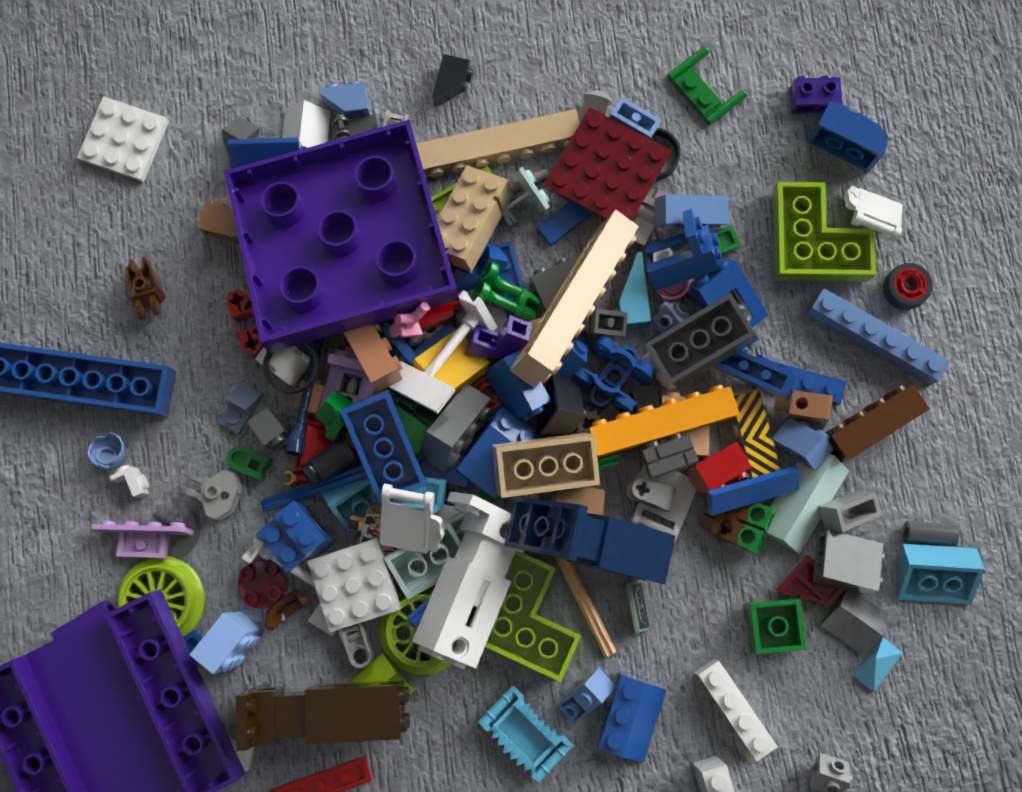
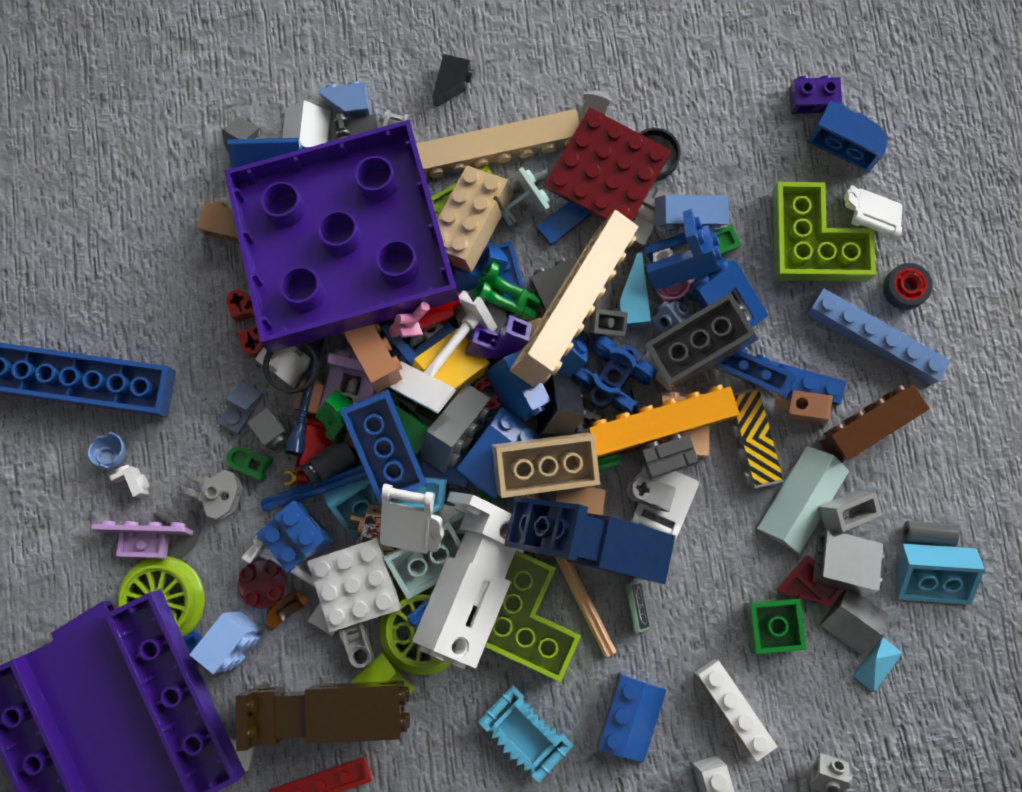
(123, 139): white plate -> none
(143, 288): reddish brown hinge -> none
(586, 696): medium blue slope -> none
(635, 118): medium blue slope -> none
(698, 92): green plate -> none
(722, 467): red brick -> none
(731, 529): hips -> none
(753, 490): blue tile -> none
(803, 443): medium blue brick -> none

